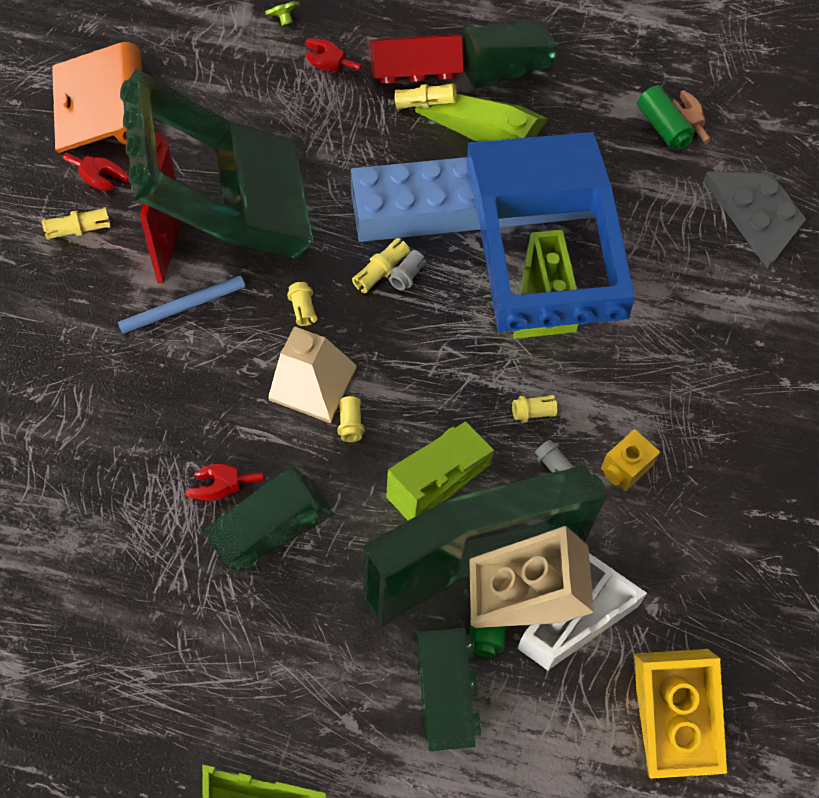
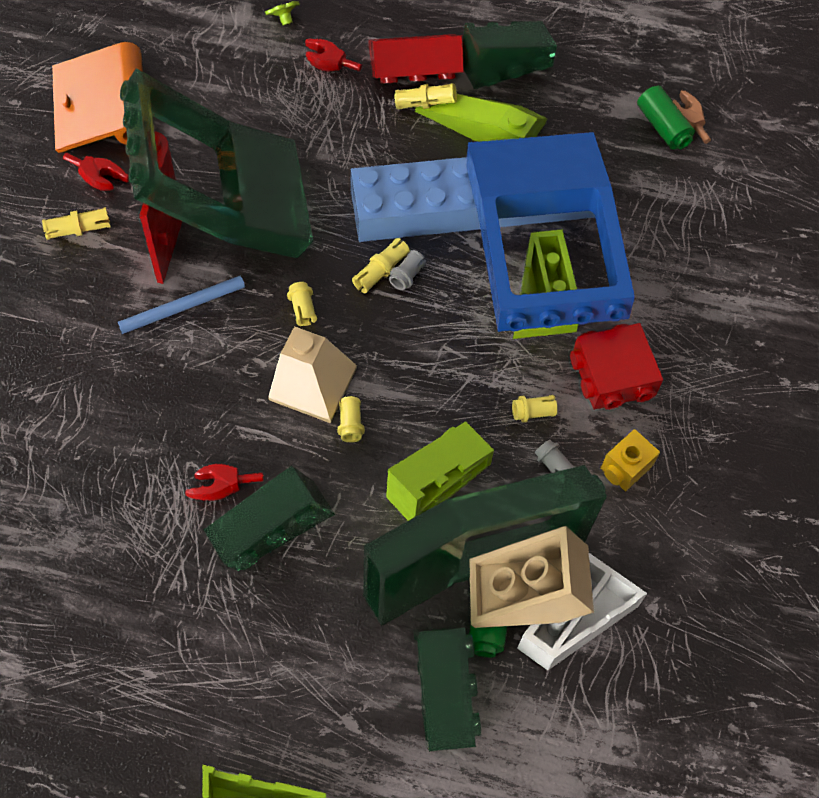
(616, 366): none -> red brick
(681, 712): yellow slope -> none
(758, 210): dark grey wing -> none

